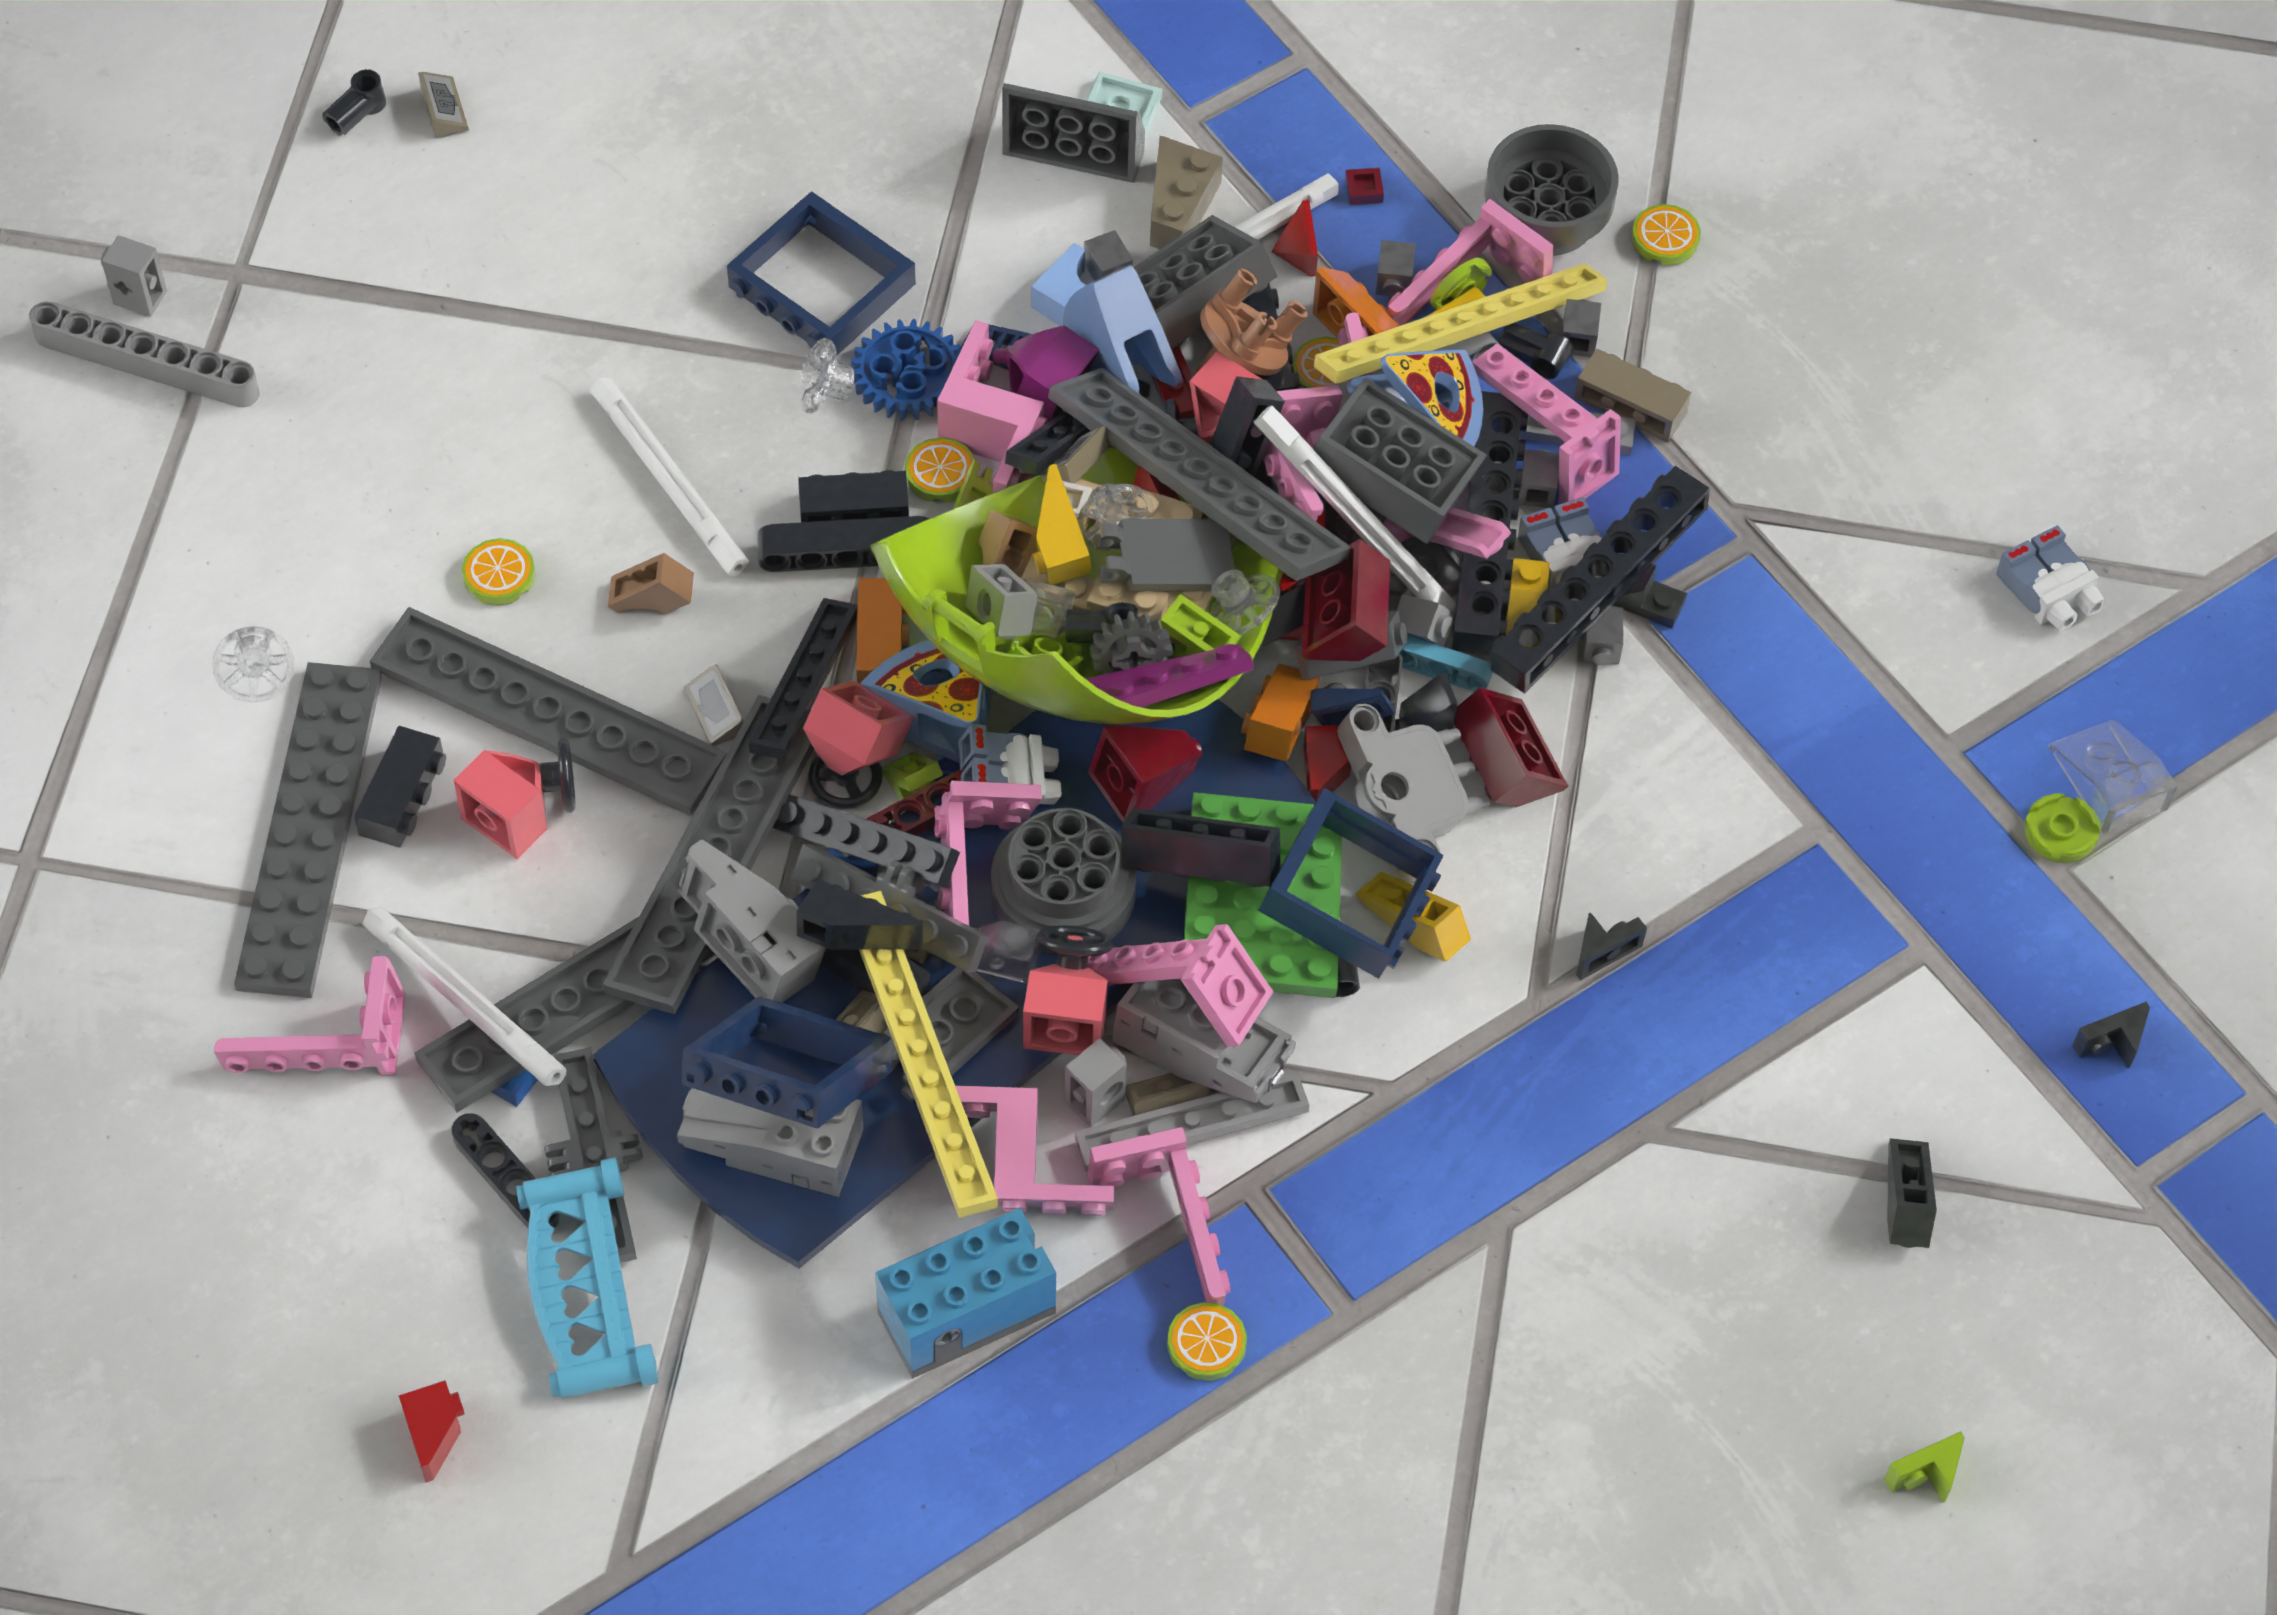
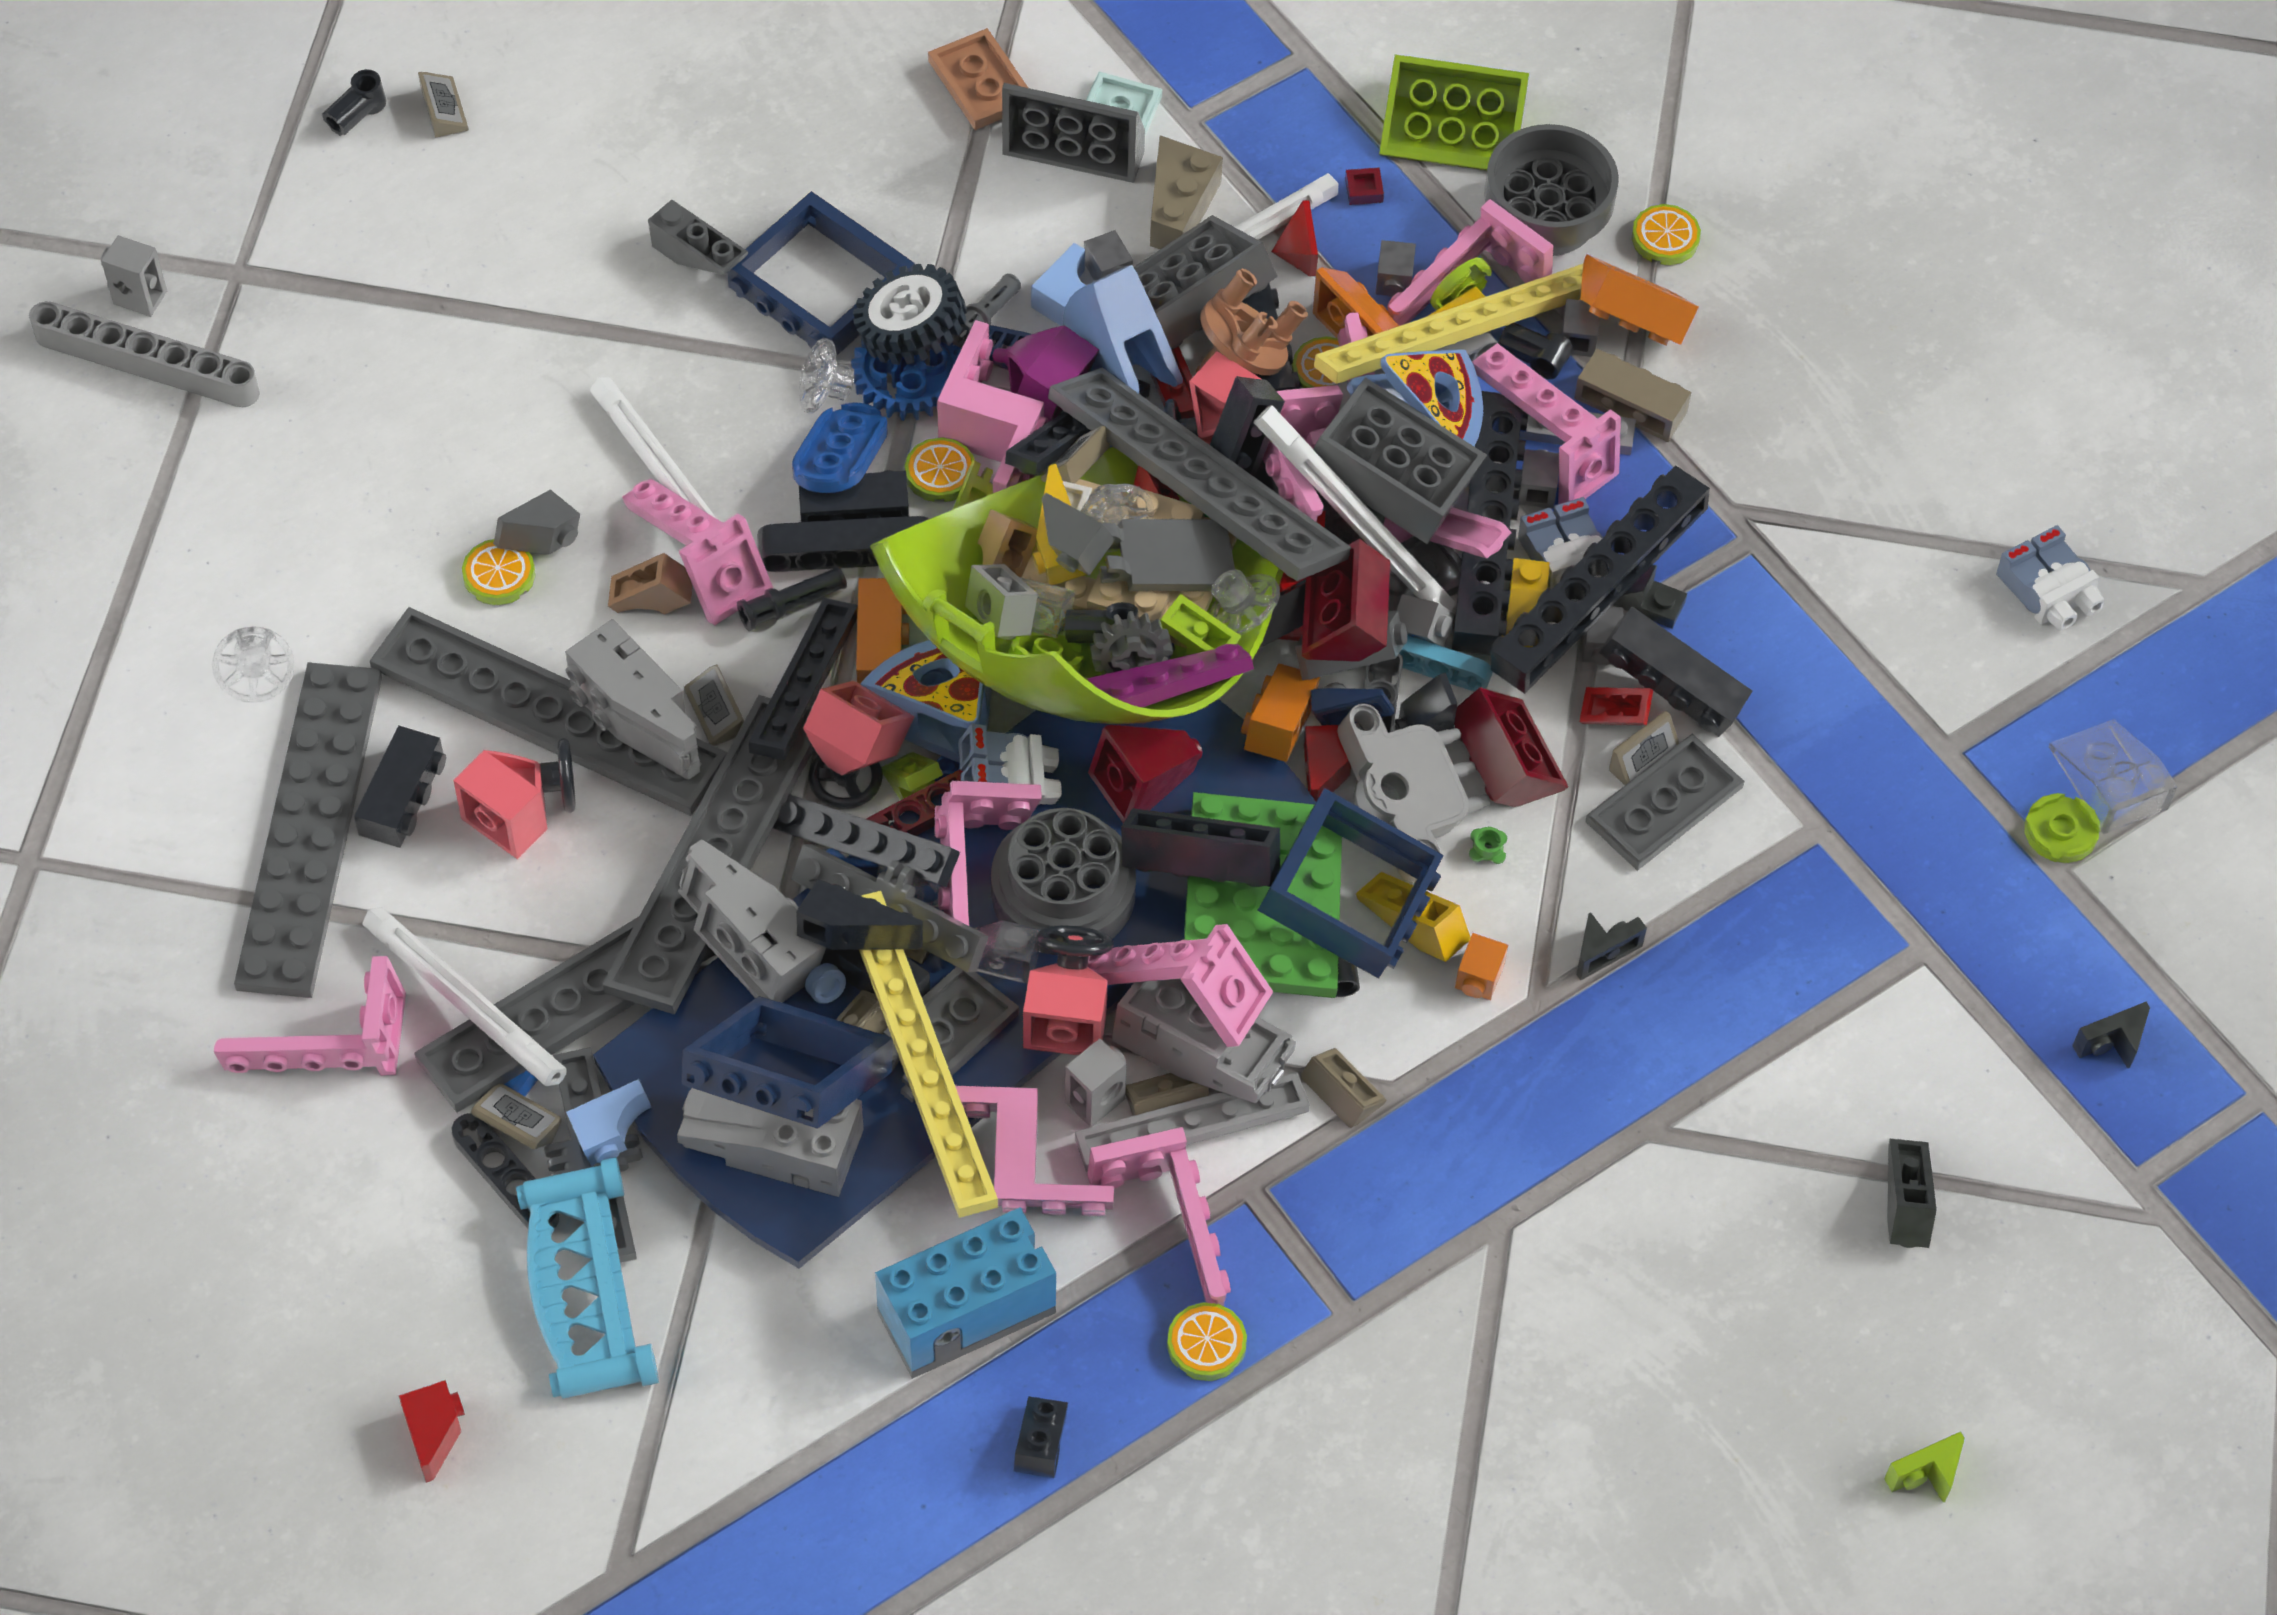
(517, 1116): none -> slope
(538, 525): none -> dark grey slope
(605, 1121): none -> light blue arch
(633, 698): none -> light grey piece
(692, 241): none -> dark grey slope
(717, 554): none -> bright pink bracket
(776, 603): none -> black pin
(825, 983): none -> light blue tile
(839, 448): none -> blue tile
(910, 314): none -> black wheel
(975, 74): none -> nougat plate
(988, 305): none -> dark grey pin
(1040, 1437): none -> black plate
(1074, 536): none -> dark grey slope
(1342, 1087): none -> dark tan slope
(1450, 111): none -> lime slope
(1481, 967): none -> orange brick
(1488, 836): none -> bright green plate
(1616, 706): none -> red slope
(1635, 302): none -> orange slope
(1643, 748): none -> slope
(1664, 801): none -> dark grey tile
(1675, 672): none -> black brick

